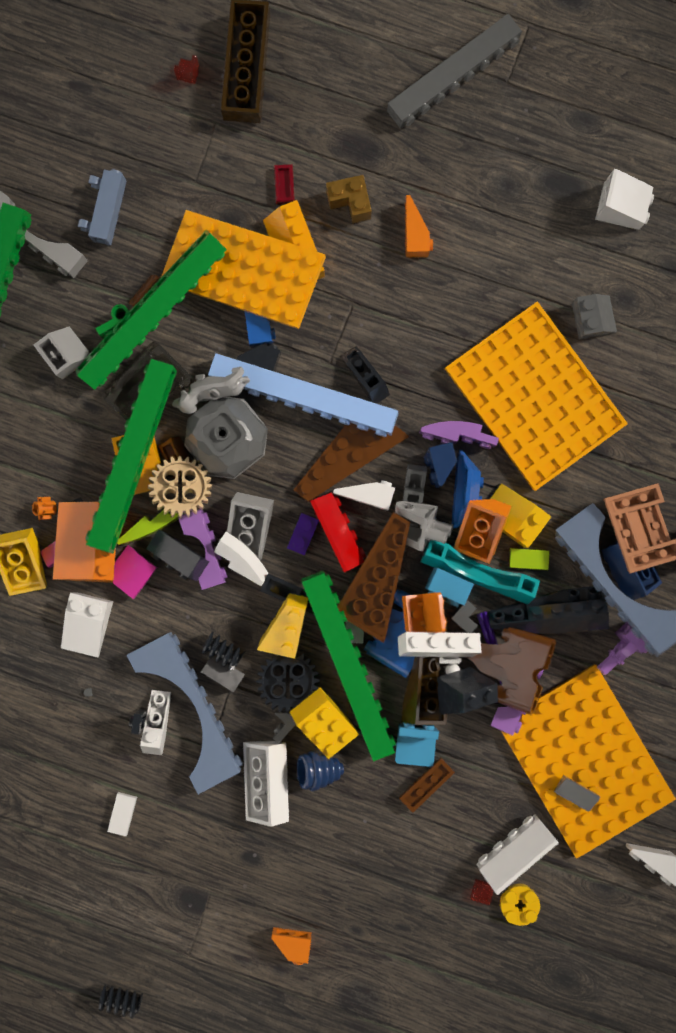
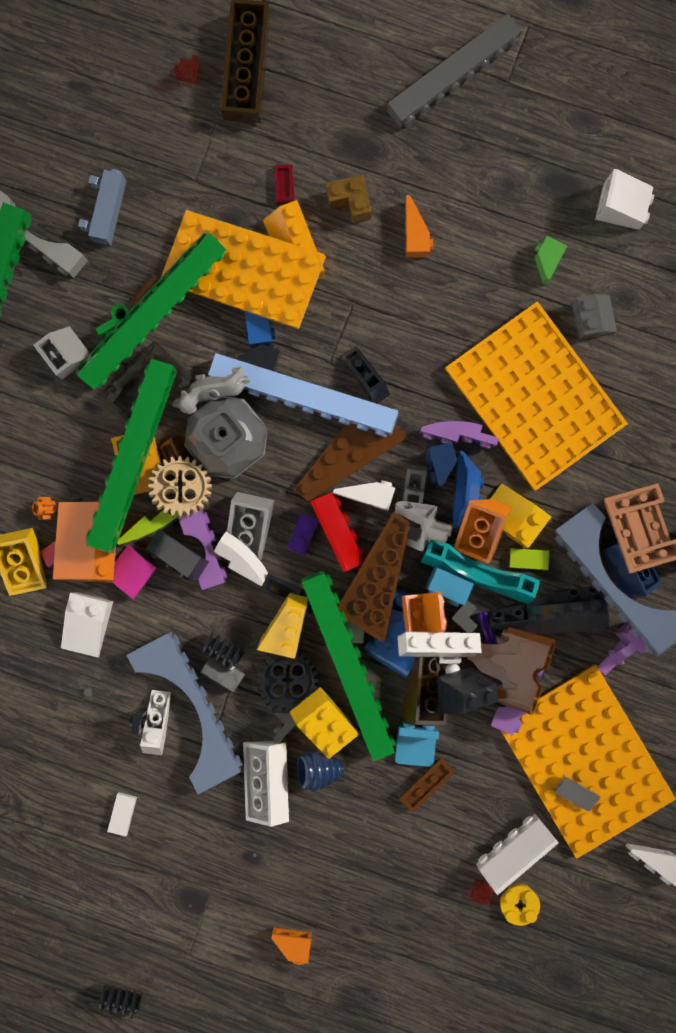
(548, 256): none -> bright green slope

